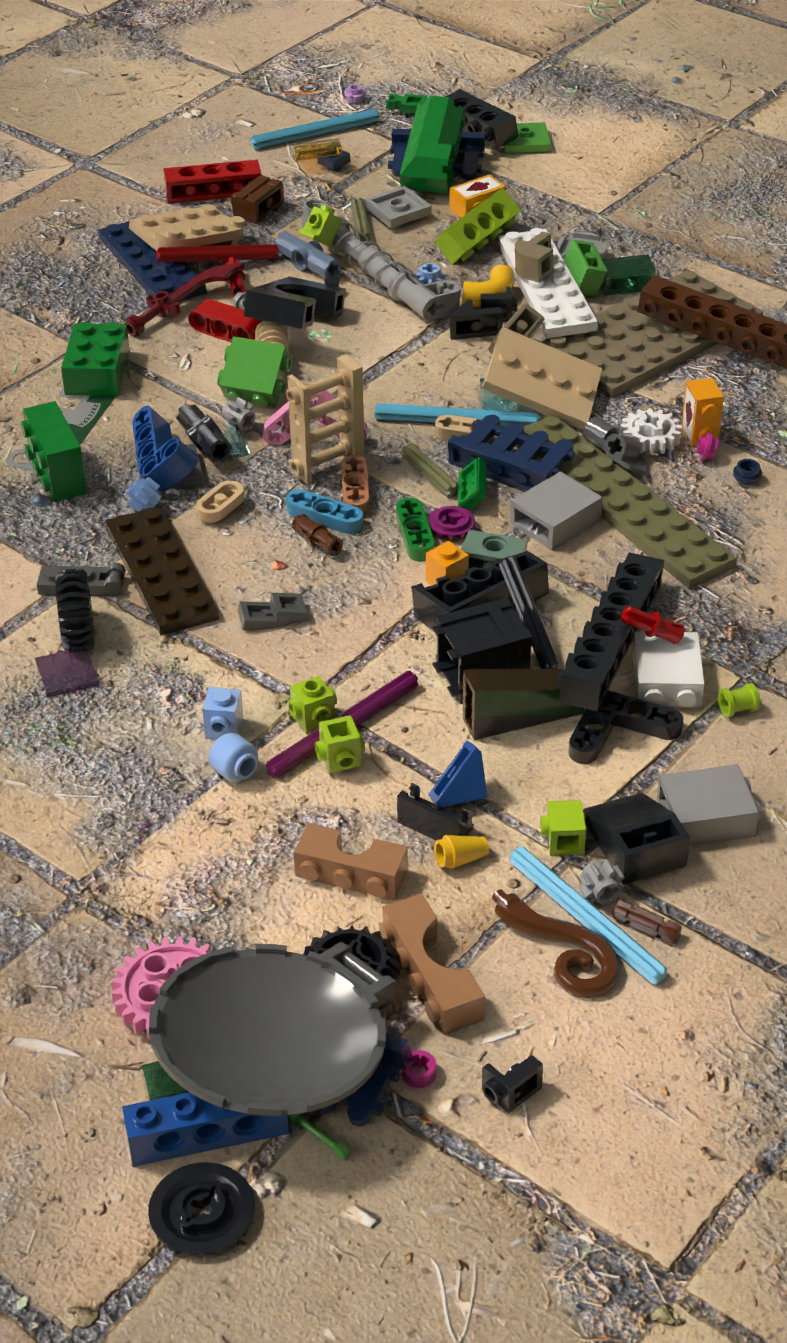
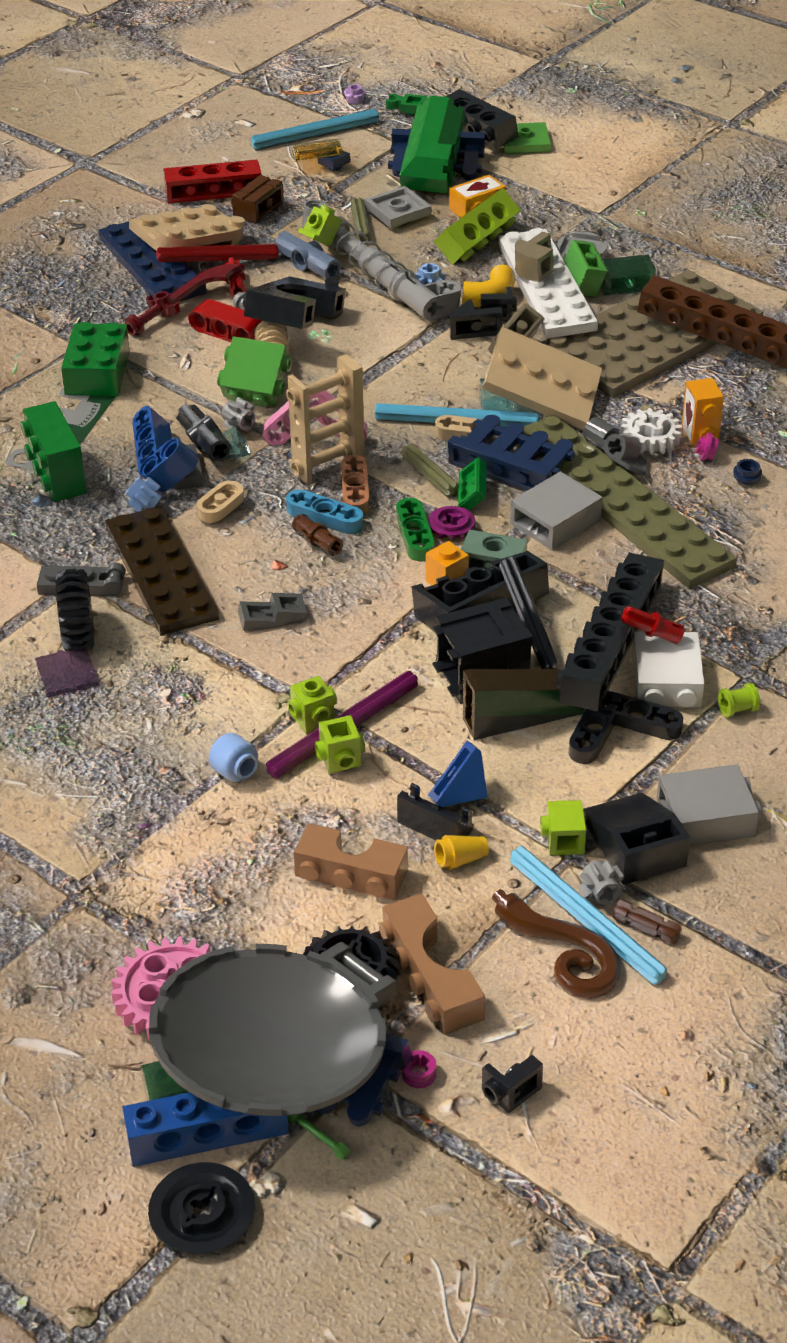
(222, 712): light blue brick -> none

